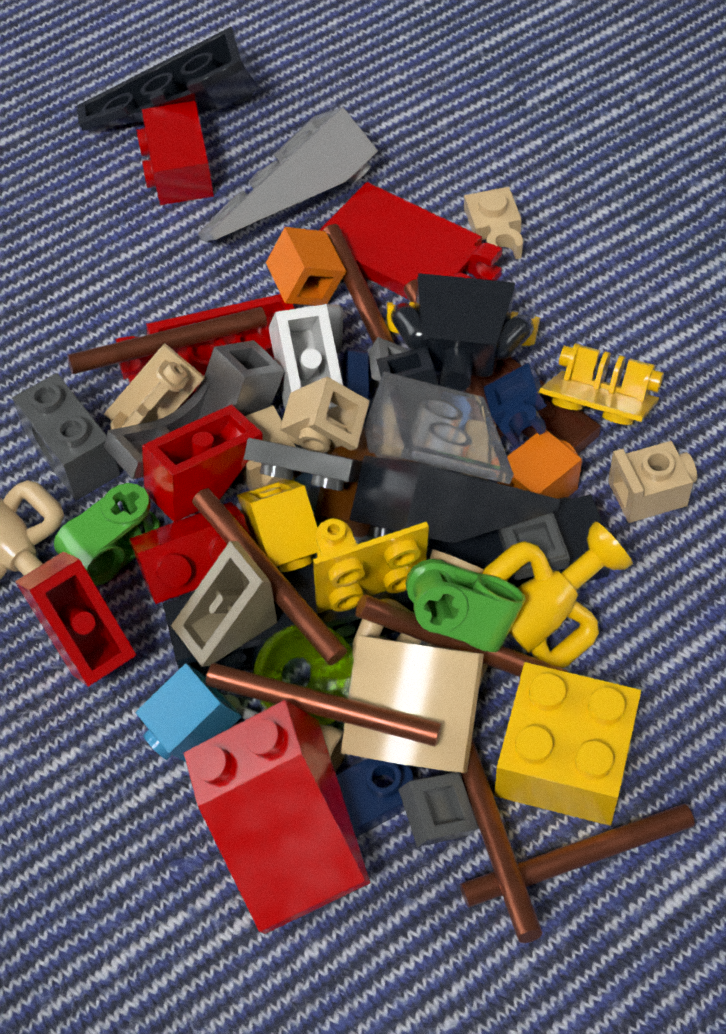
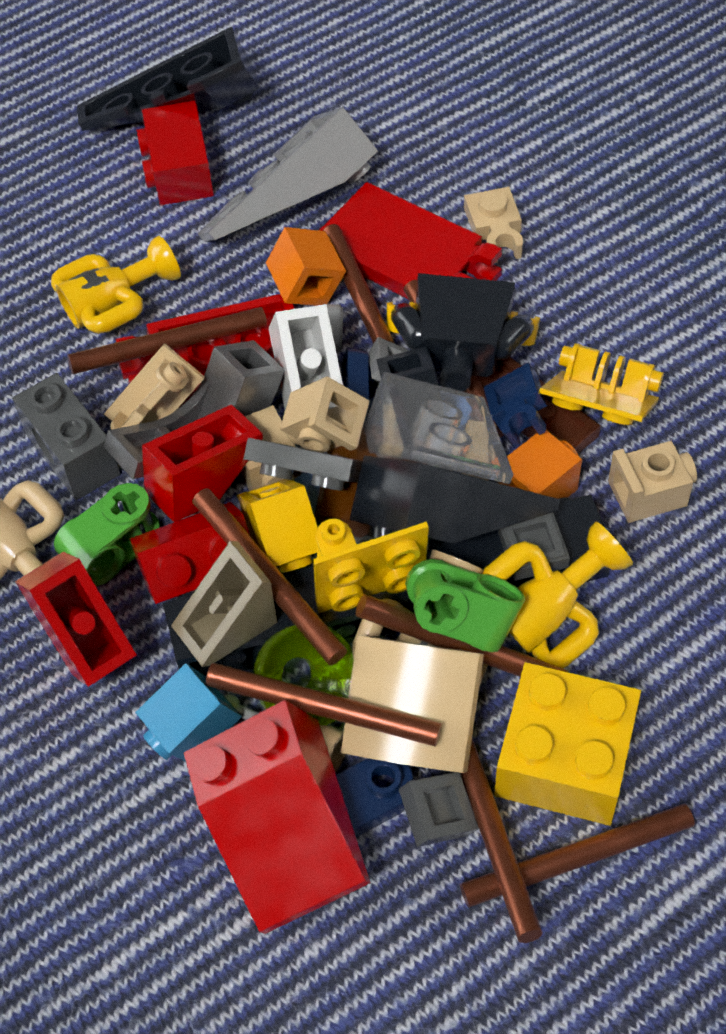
(95, 291): none -> yellow piece

